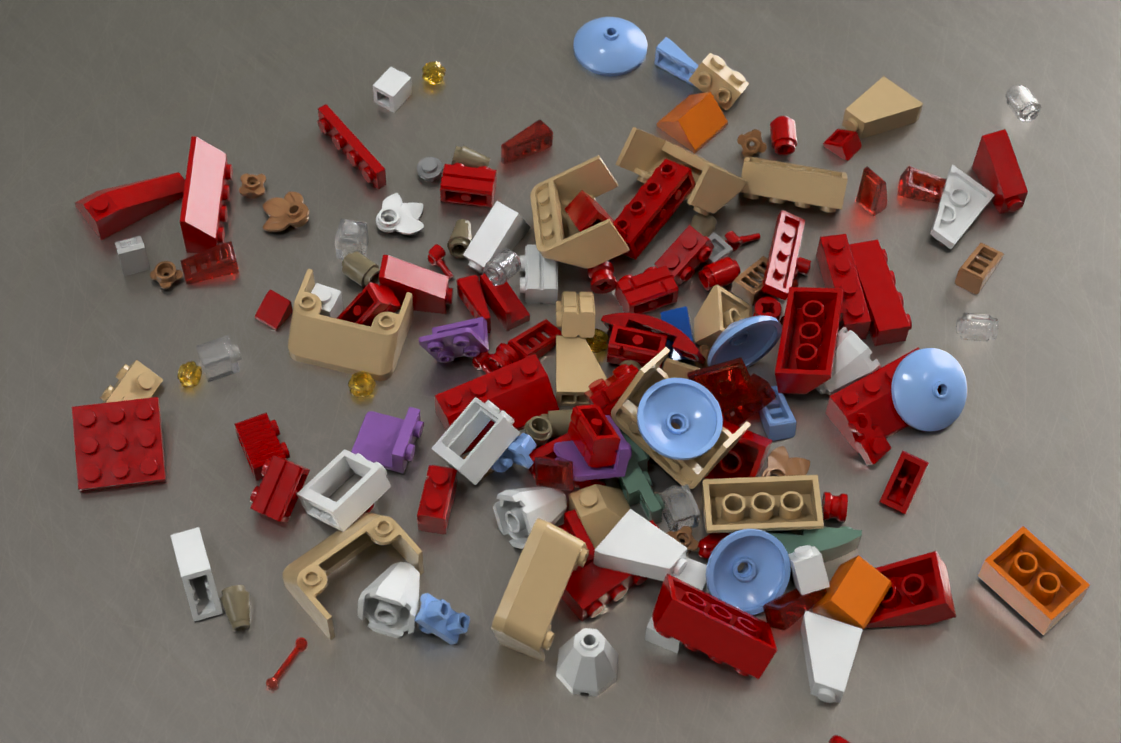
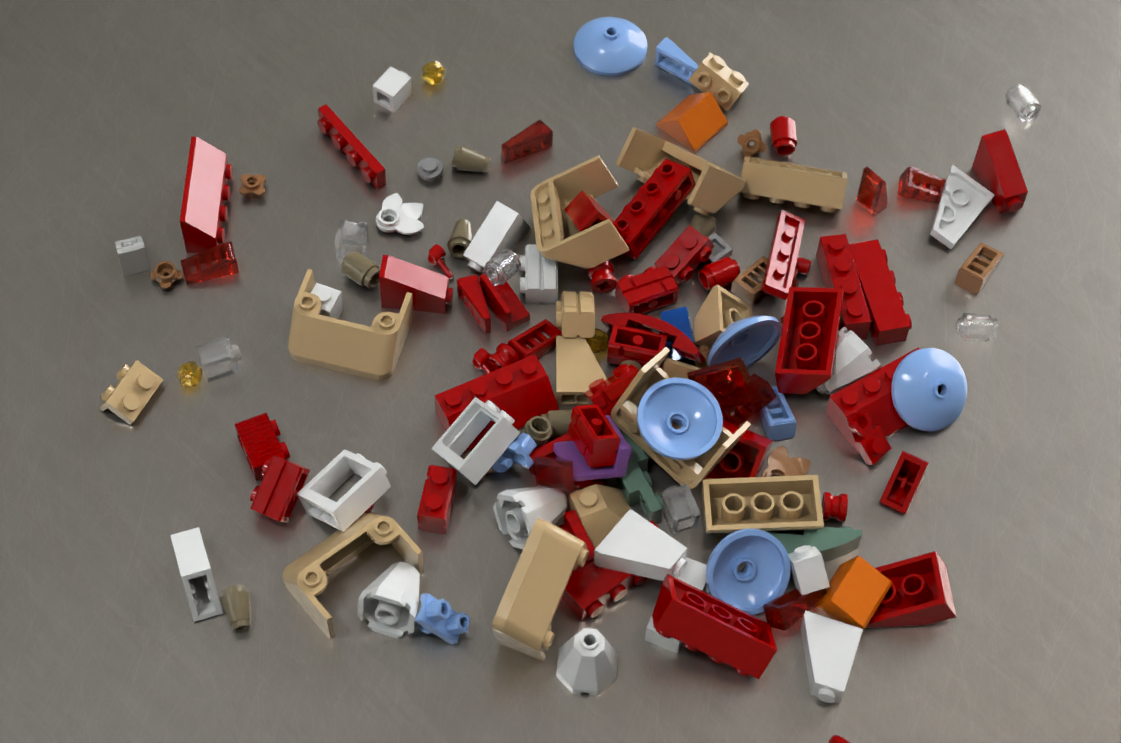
(118, 444): red plate -> none
(124, 205): red wedge -> none
(274, 310): red slope -> none
(285, 212): medium nougat plate -> none
(301, 644): clear red hinge -> none
(361, 378): clear yellow plate -> none
(369, 304): red brick -> none
(389, 439): medium lavender bracket -> none
(457, 340): medium lavender bracket -> none
(468, 185): red brick -> none
(685, 534): medium nougat plate -> none
(709, 542): red arm -> none
(735, 241): red hand -> none
(768, 304): red wheel -> none
(843, 143): red slope -> none
(881, 110): tan slope -> none
(1033, 580): orange brick -> none

